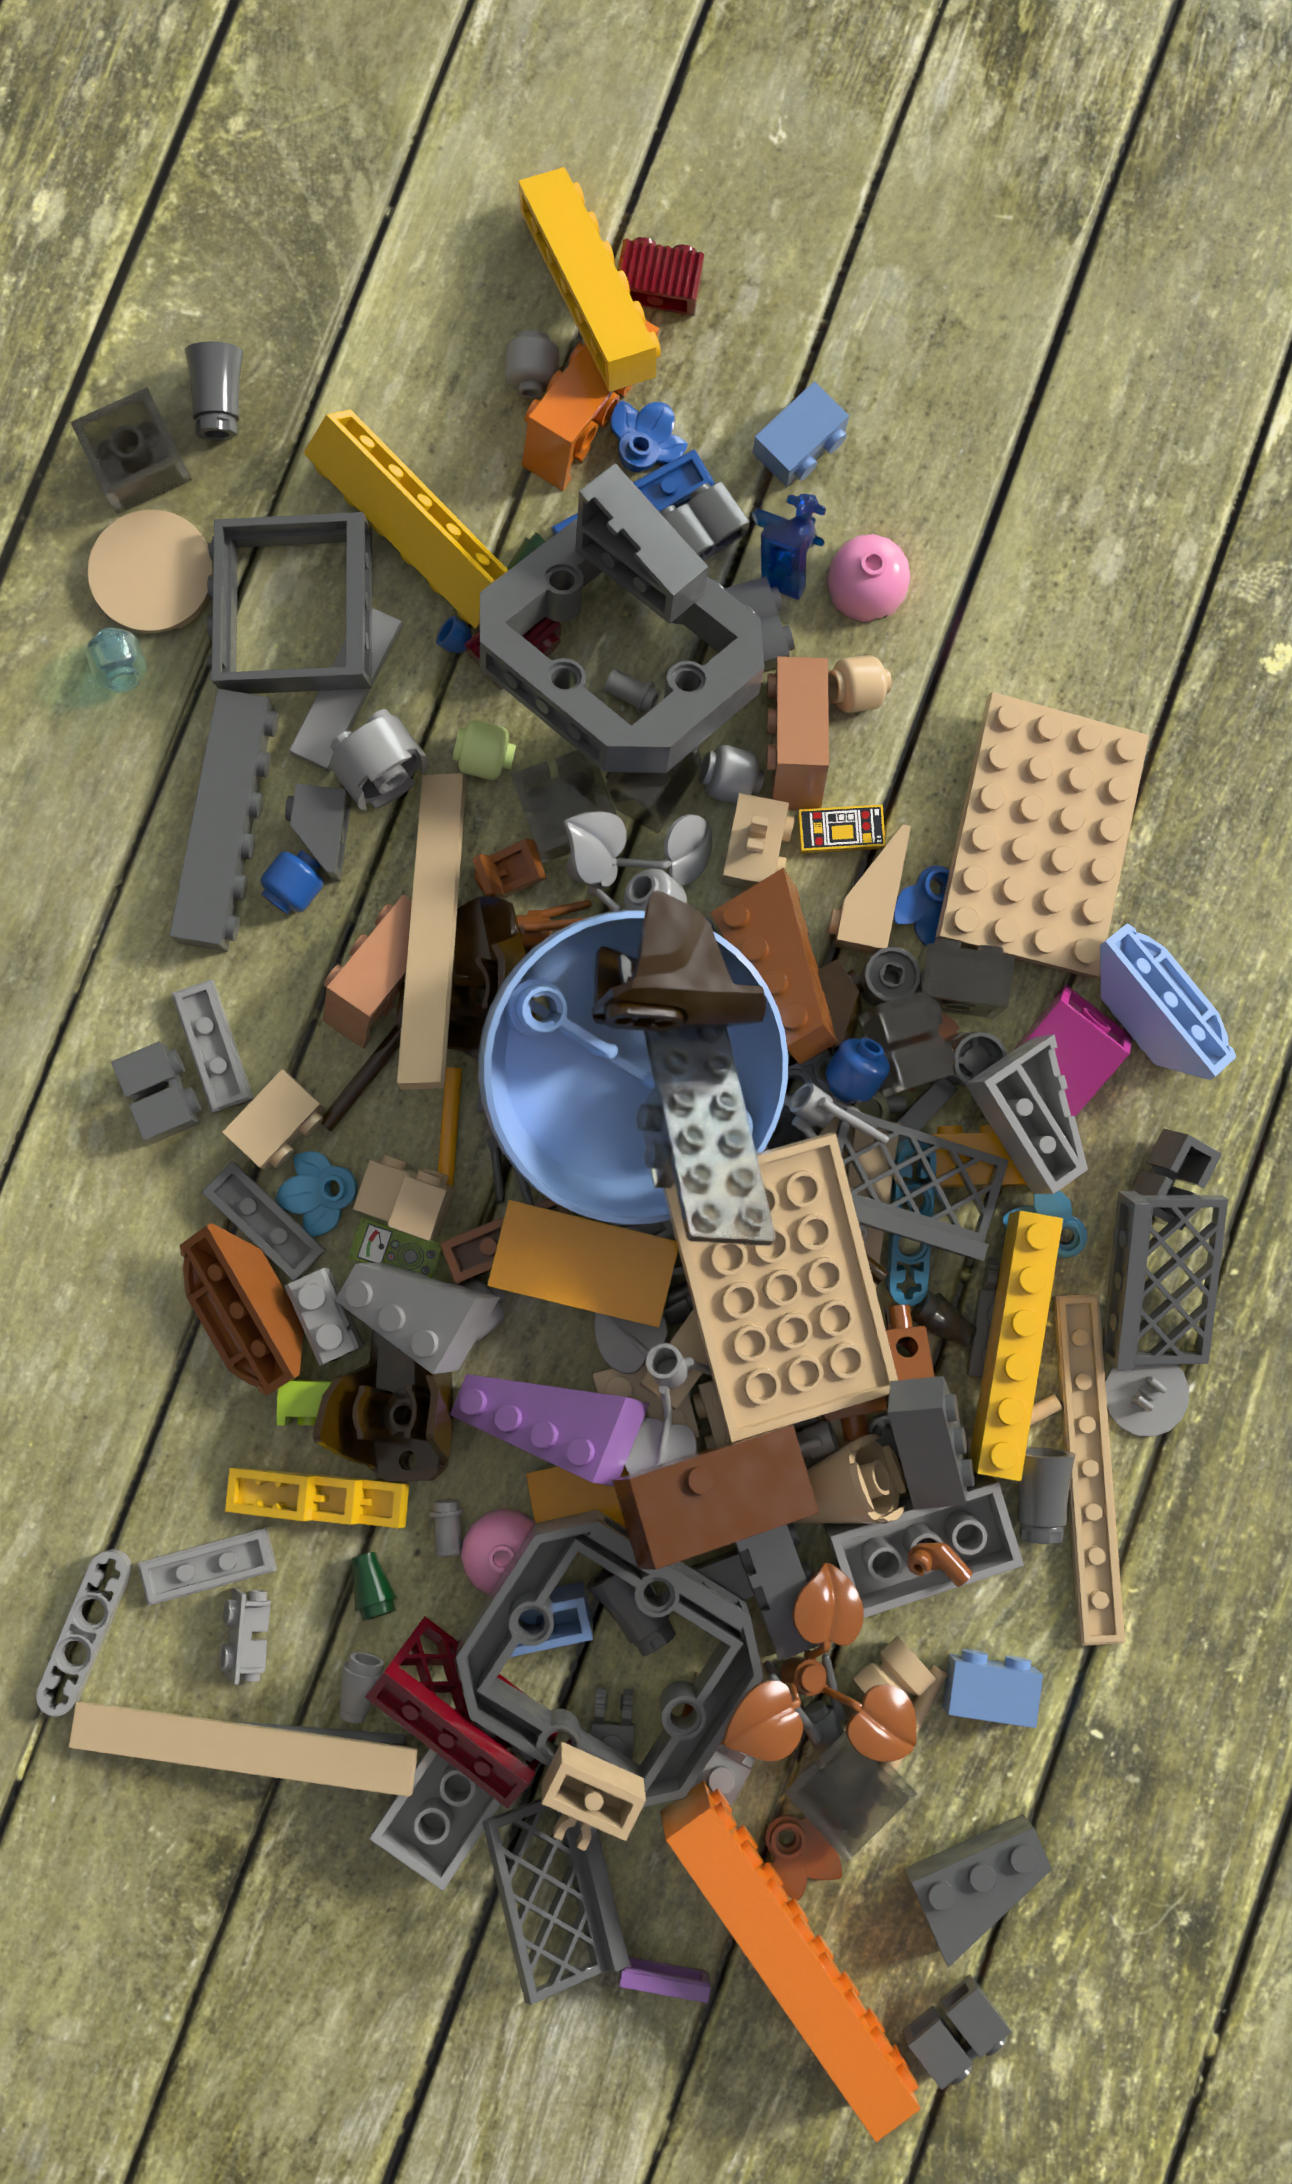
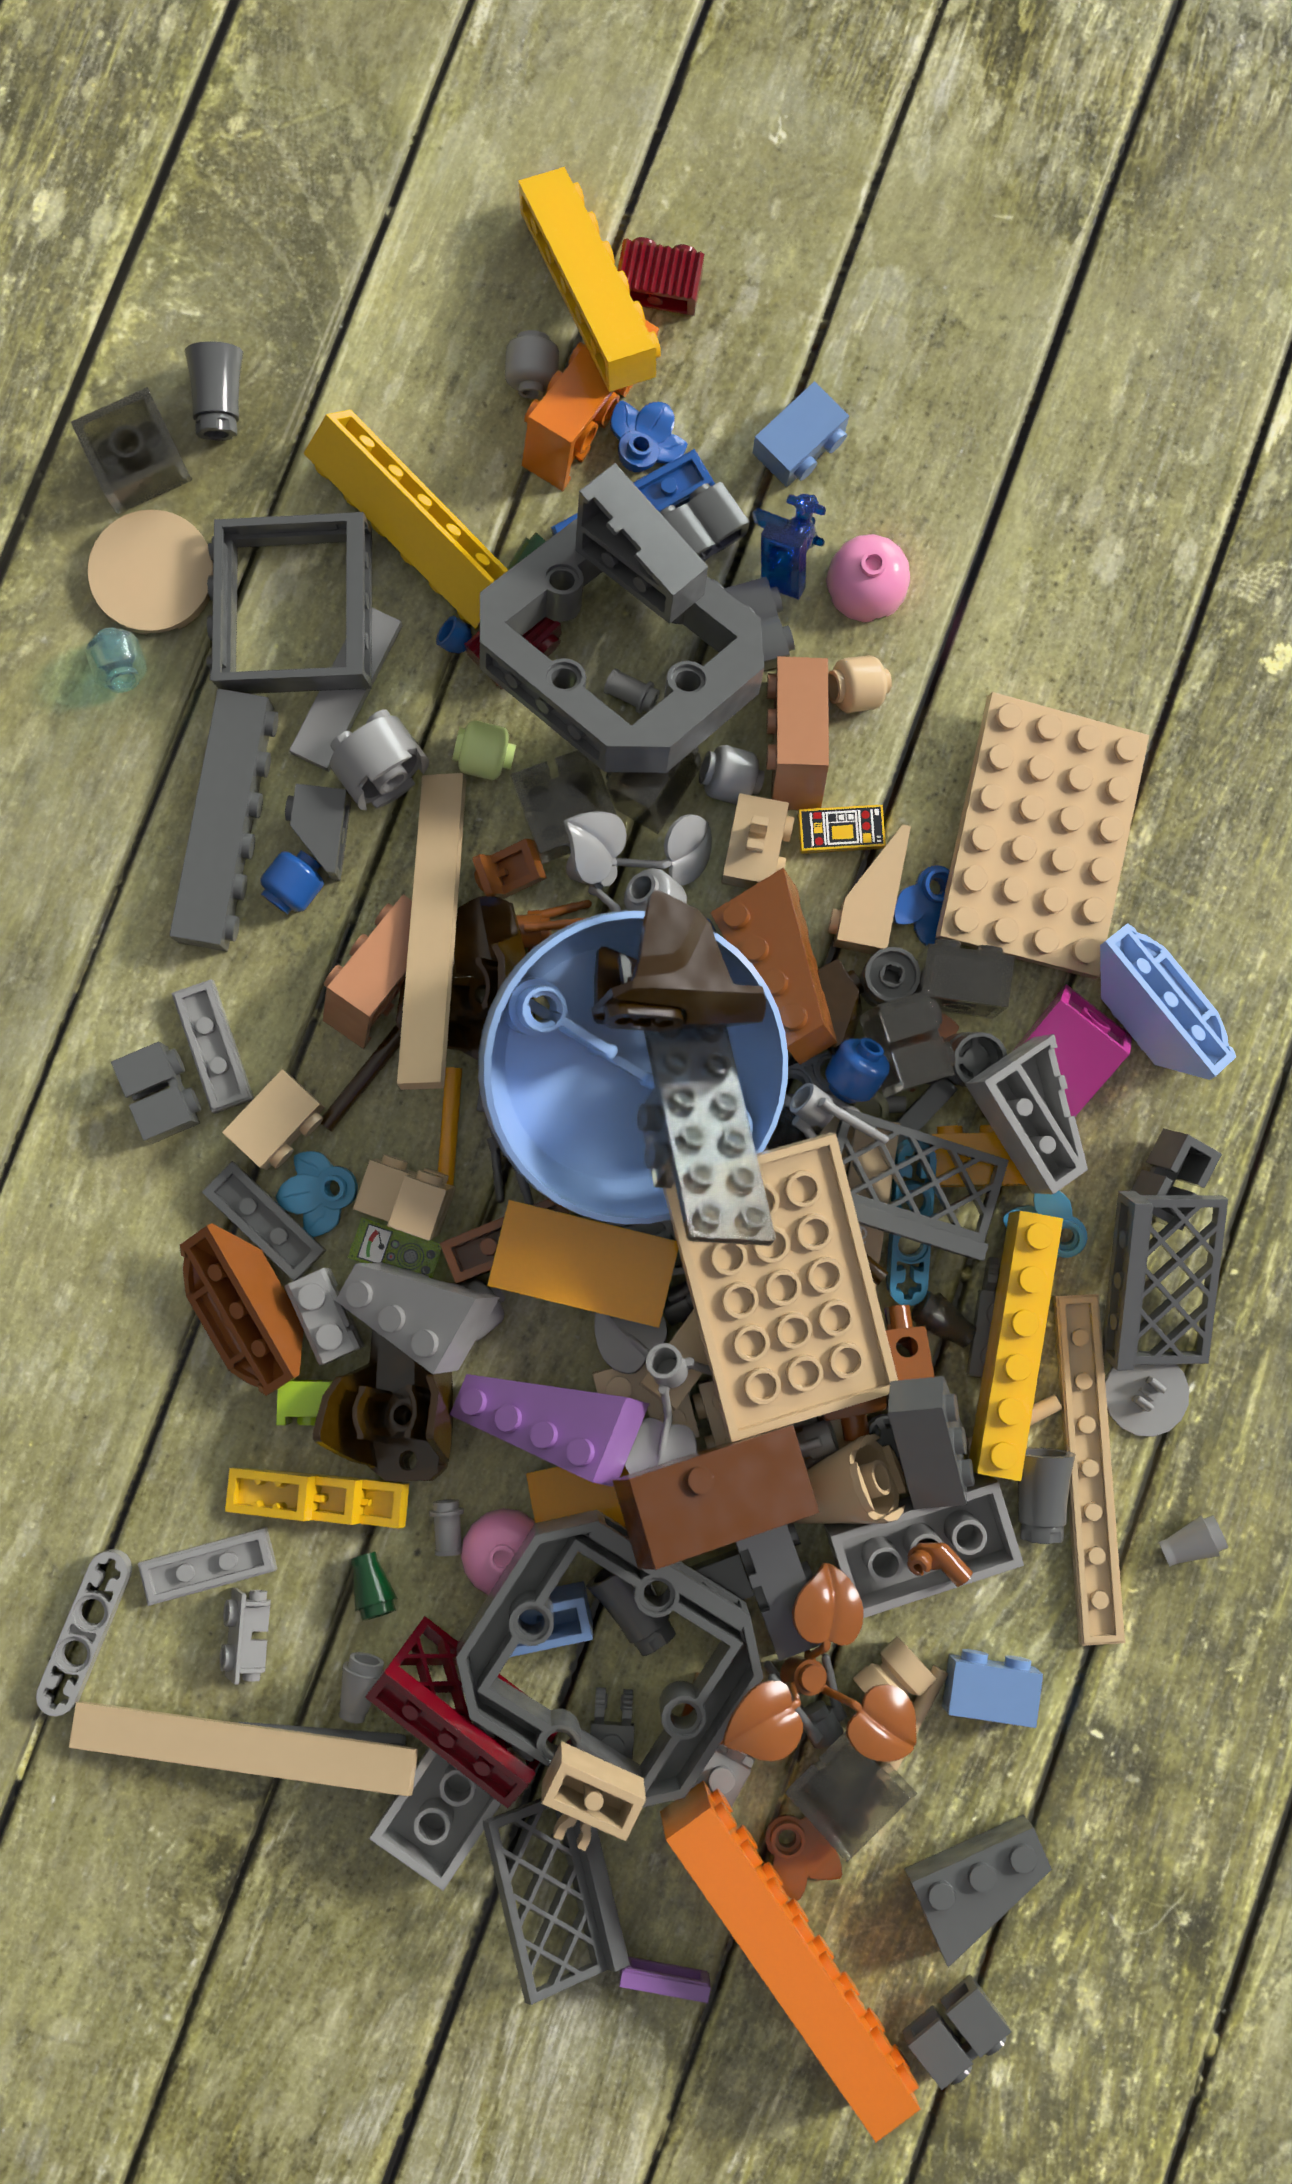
(1194, 1542): none -> light grey cone

